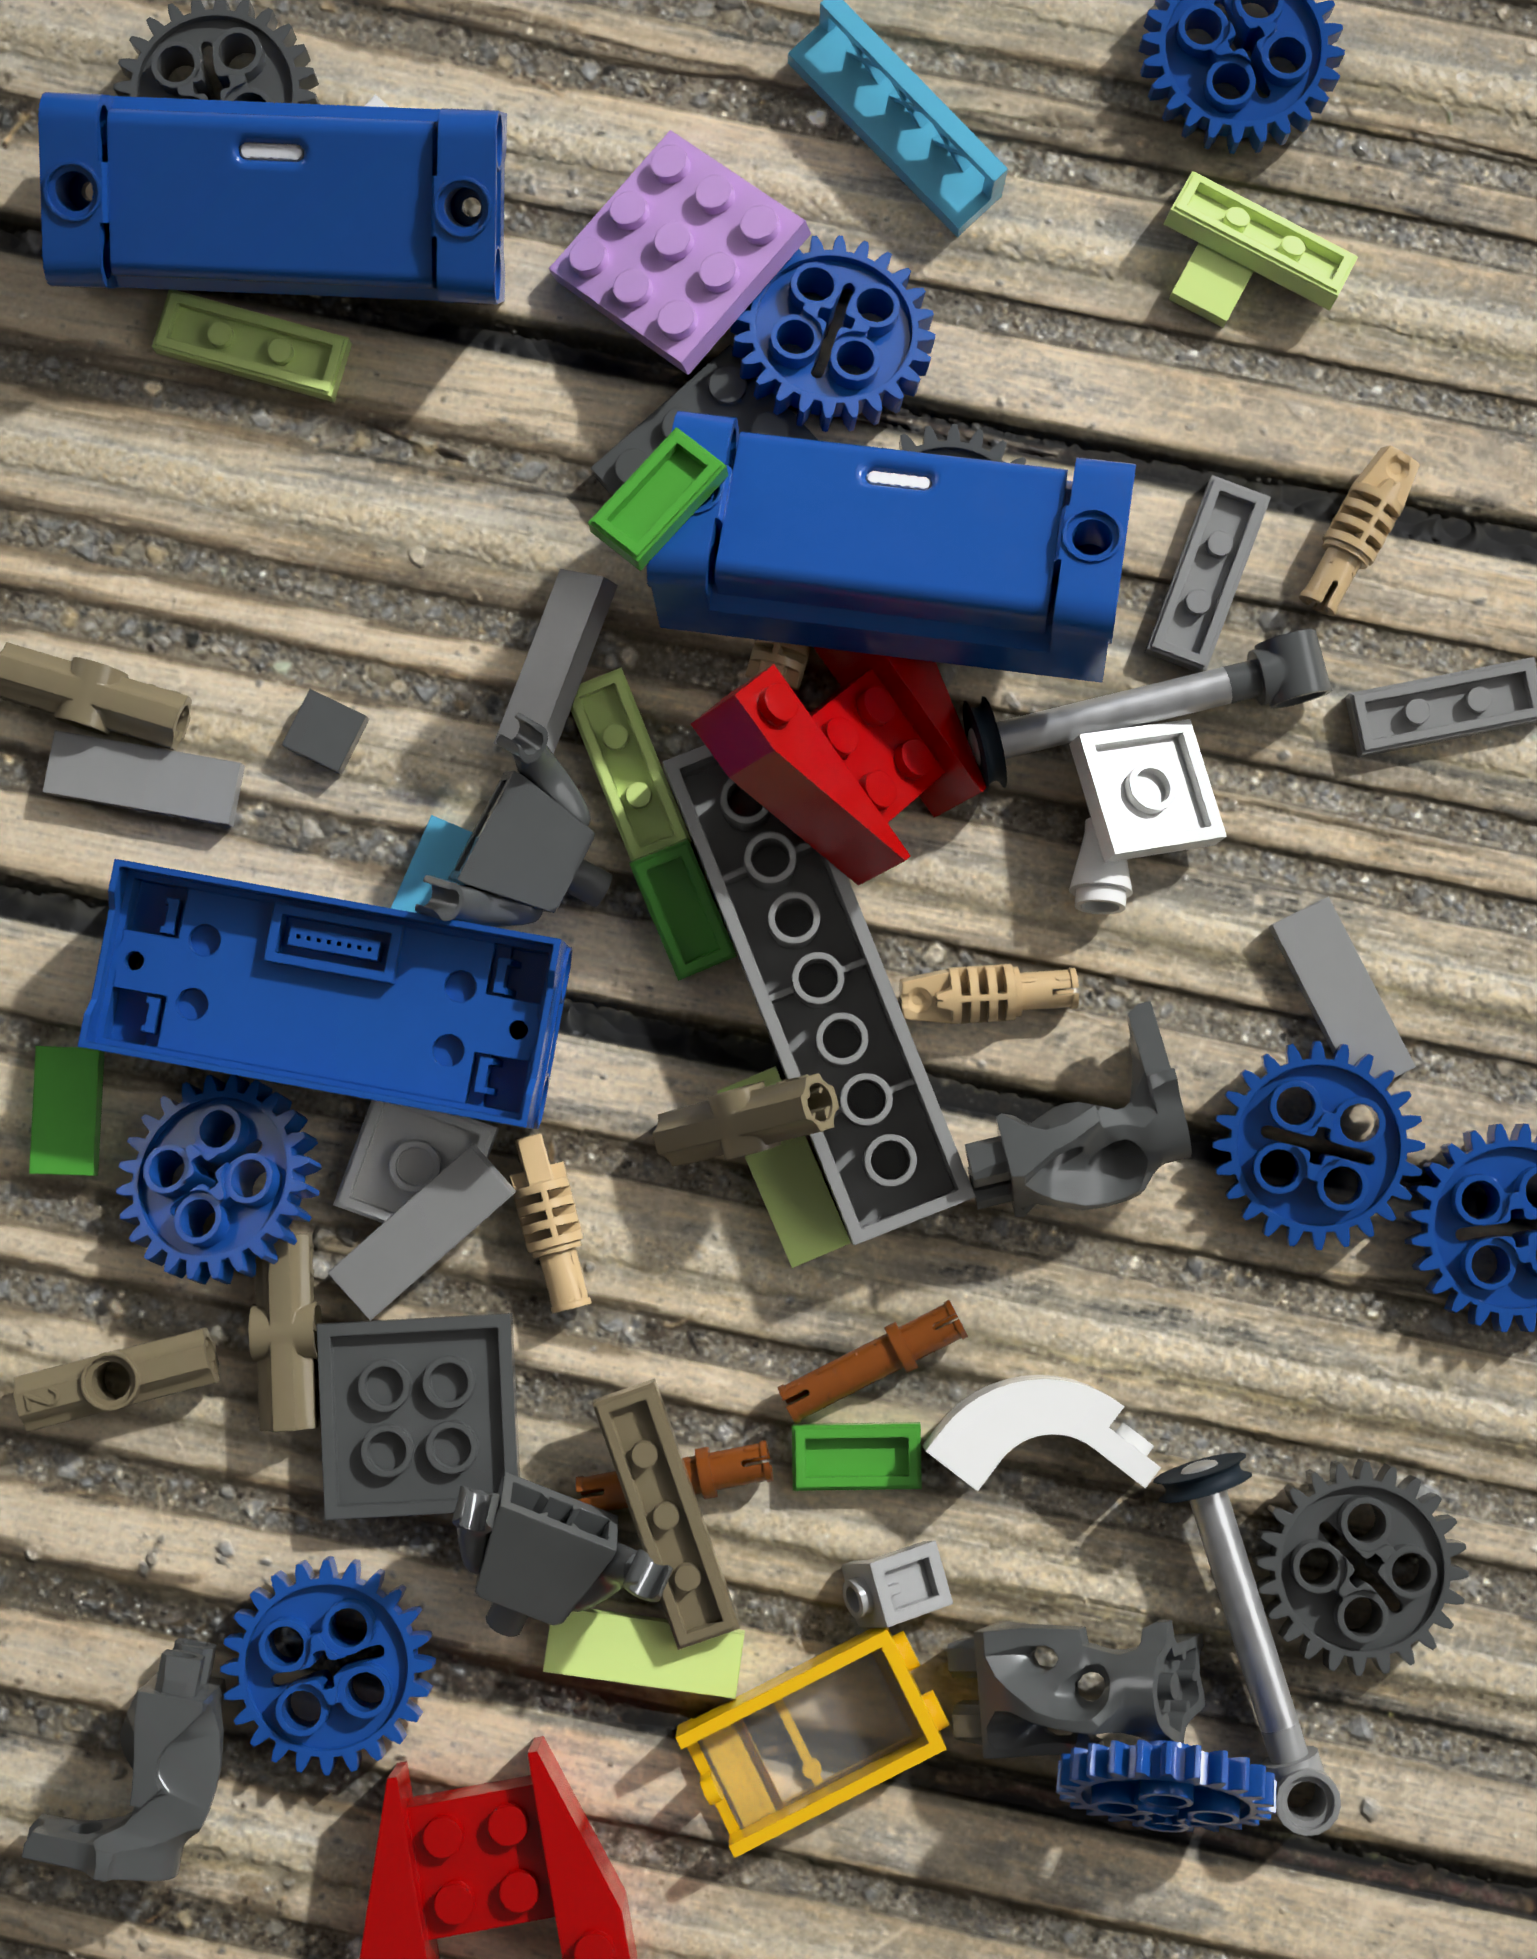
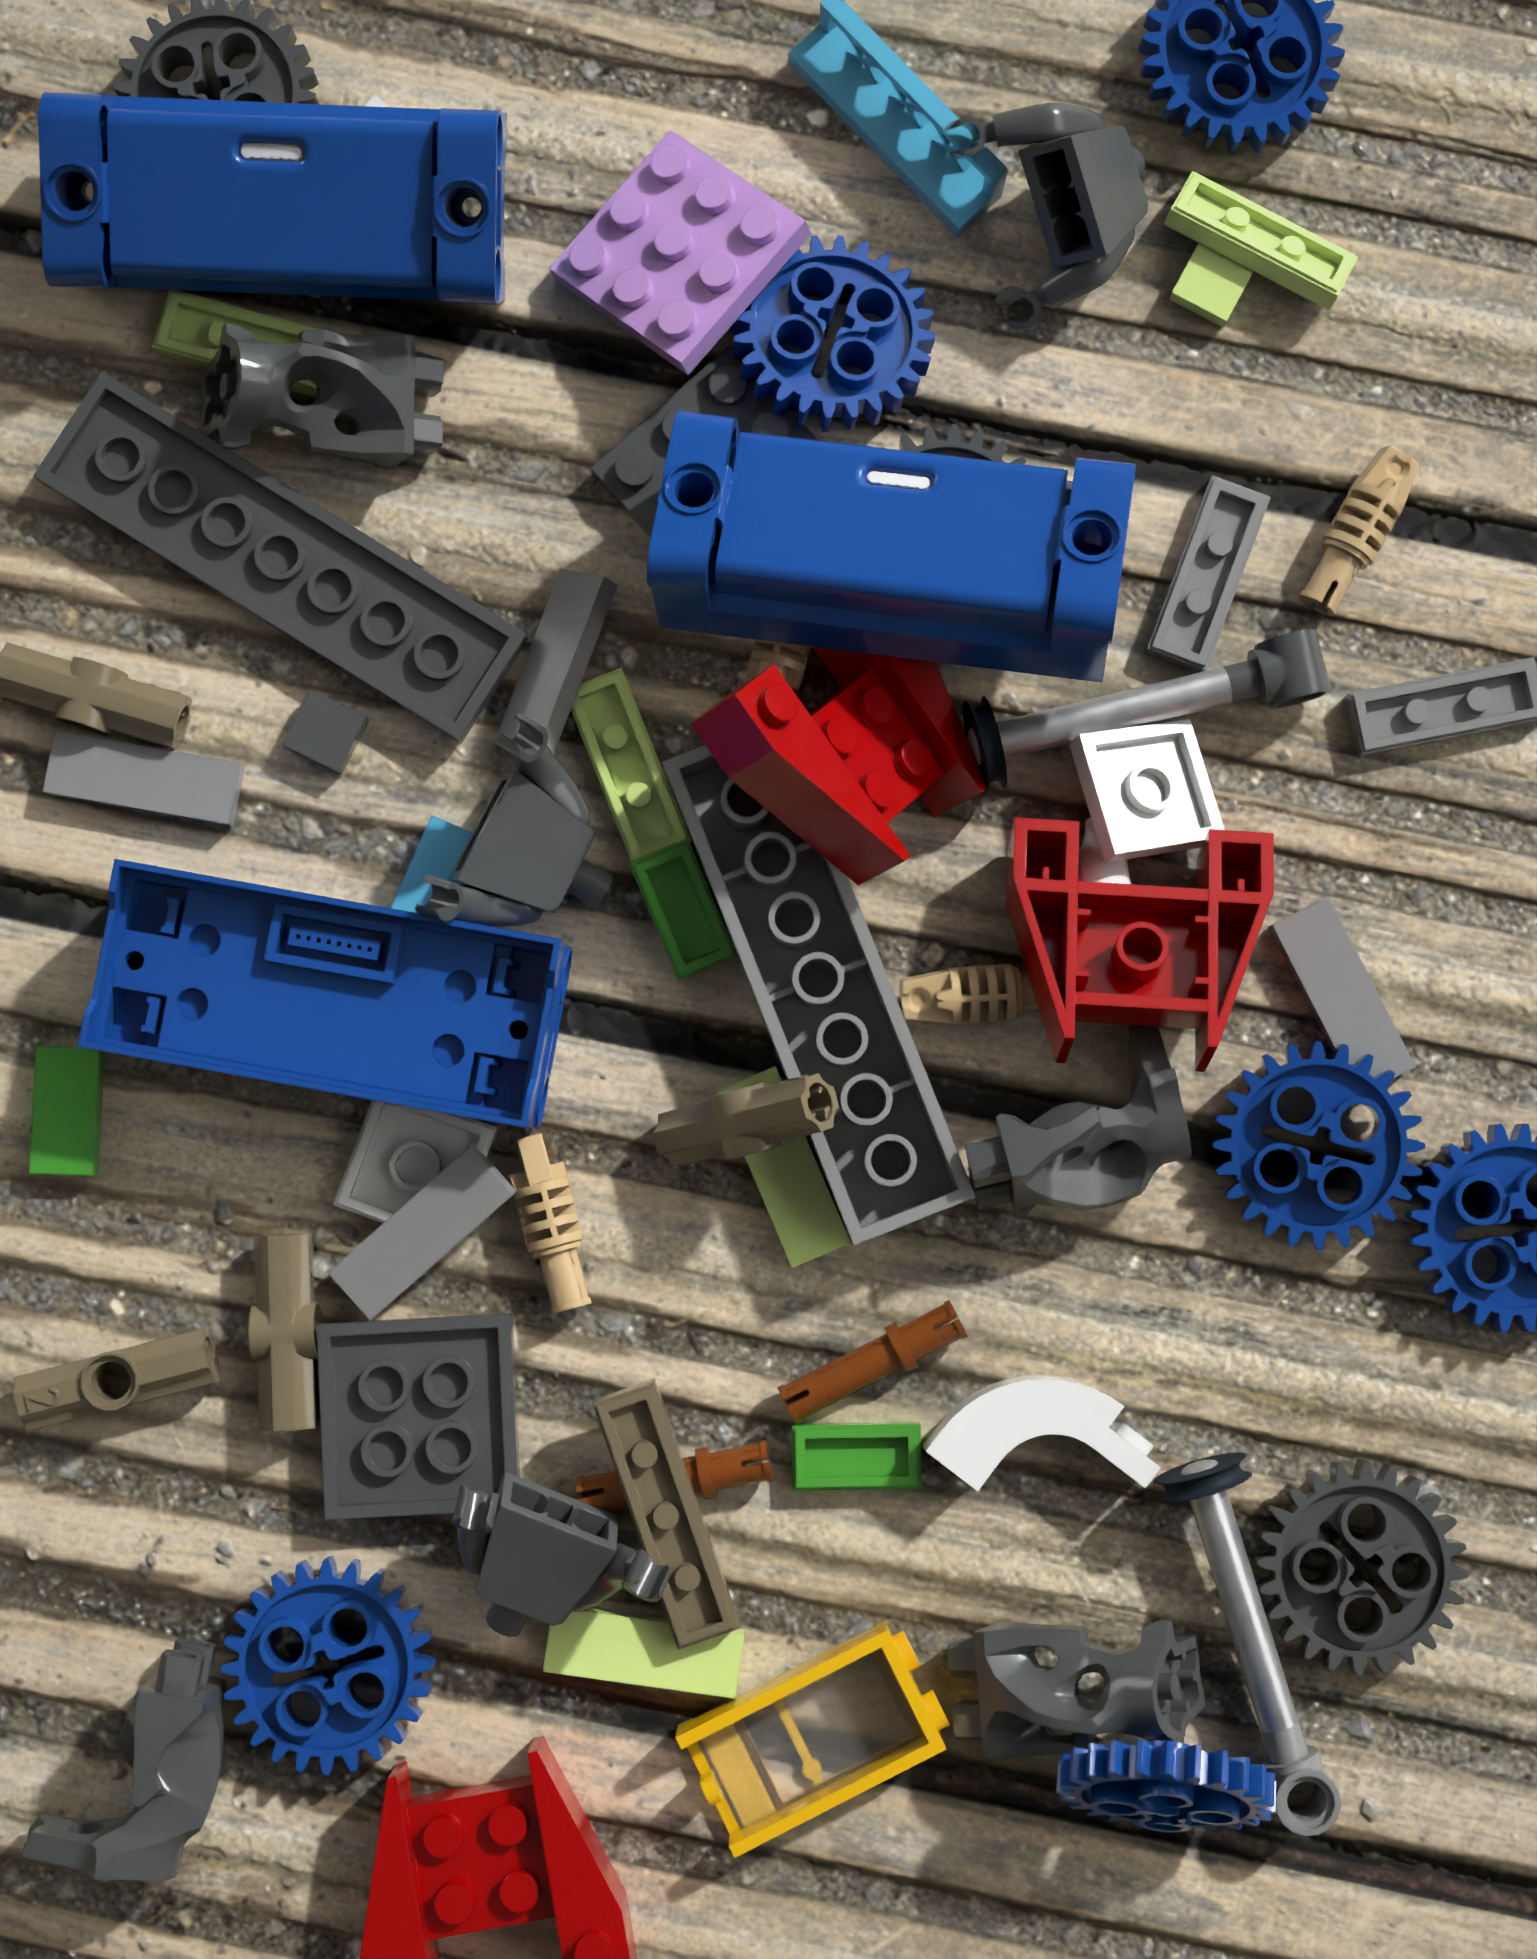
(218, 1179): blue gear -> none
(281, 557): none -> dark grey plate
(354, 378): none -> dark grey hips
(658, 499): bright green tile -> none
(896, 1586): light grey bracket -> none
(1083, 192): none -> dark grey torso
(1136, 948): none -> red wedge

